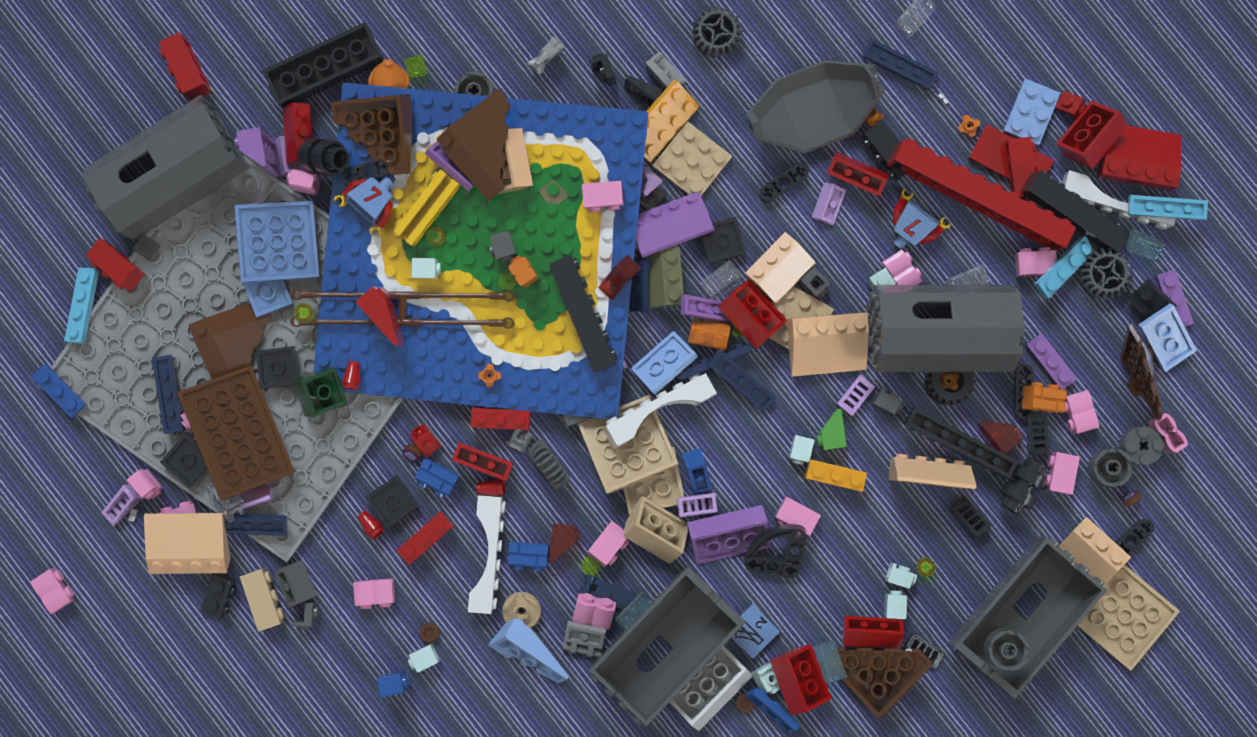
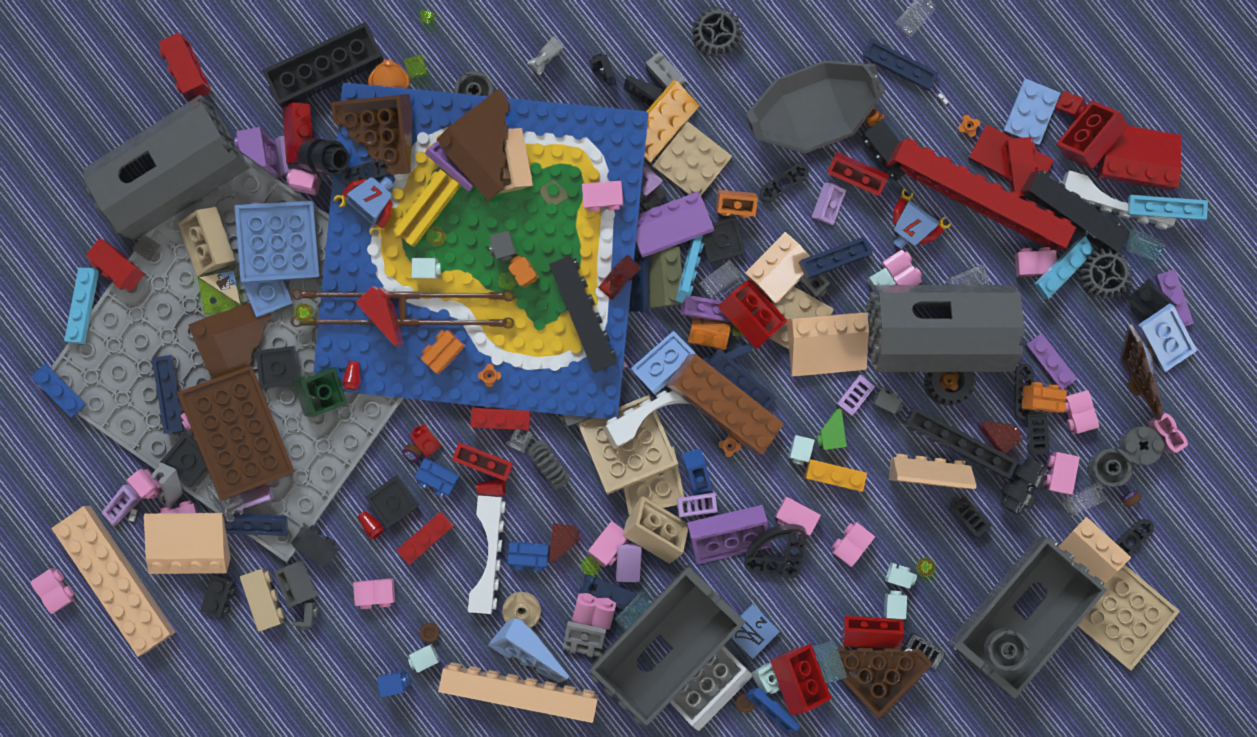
(113, 580): none -> light nougat brick
(169, 483): none -> light grey hinge
(206, 241): none -> tan slope
(220, 291): none -> tile
(315, 545): none -> black brick
(426, 16): none -> clear neon green plate
(442, 351): none -> orange brick
(518, 693): none -> light nougat brick
(628, 563): none -> lavender slope
(688, 273): none -> medium azure plate
(724, 445): none -> orange plate
(725, 404): none -> dark orange brick
(736, 203): none -> orange brick
(835, 258): none -> dark blue plate
(852, 544): none -> bright pink brick
(1084, 499): none -> clear hinge

